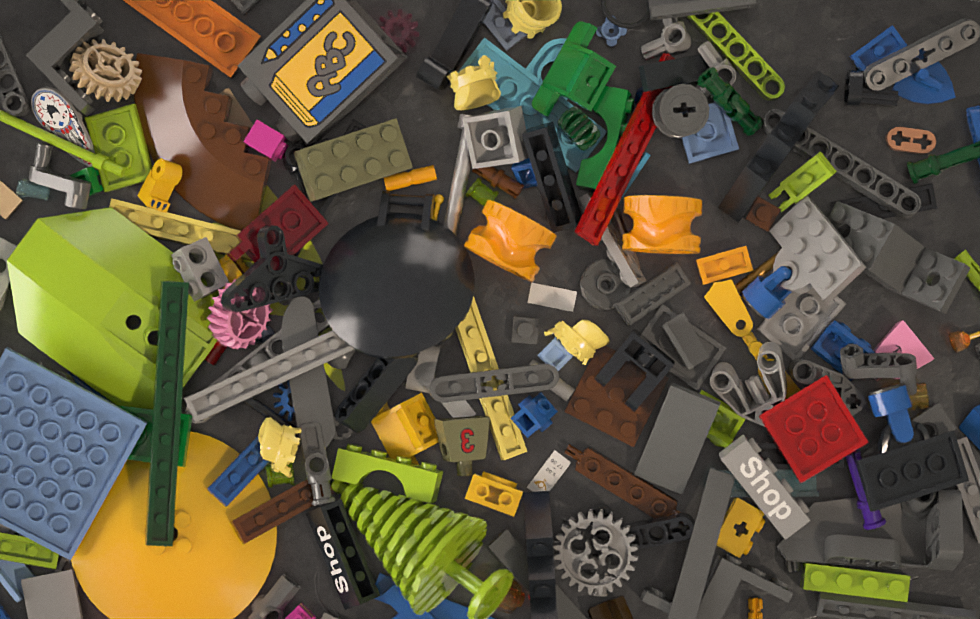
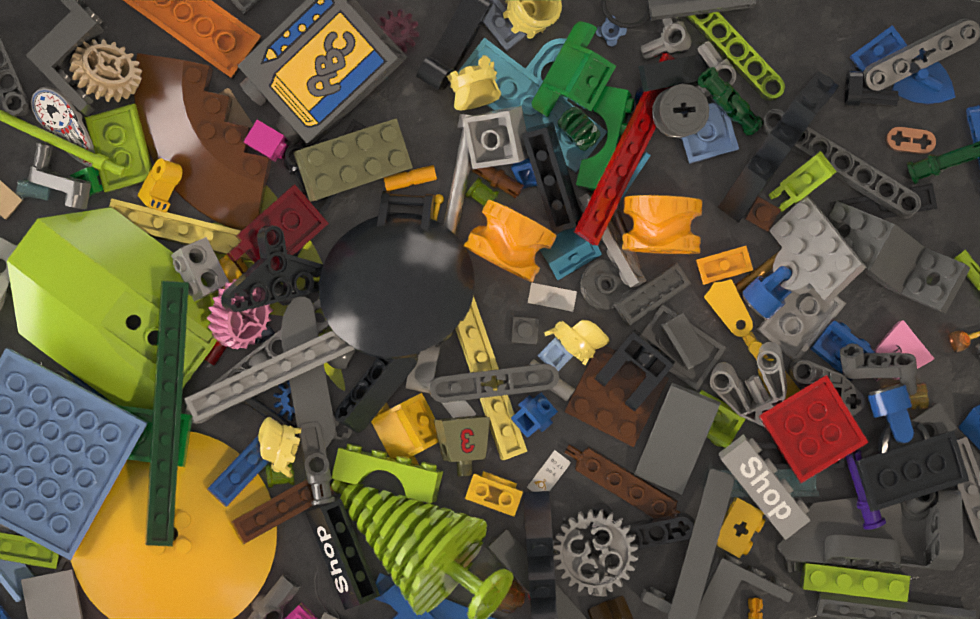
(569, 253): none -> dark azure panel

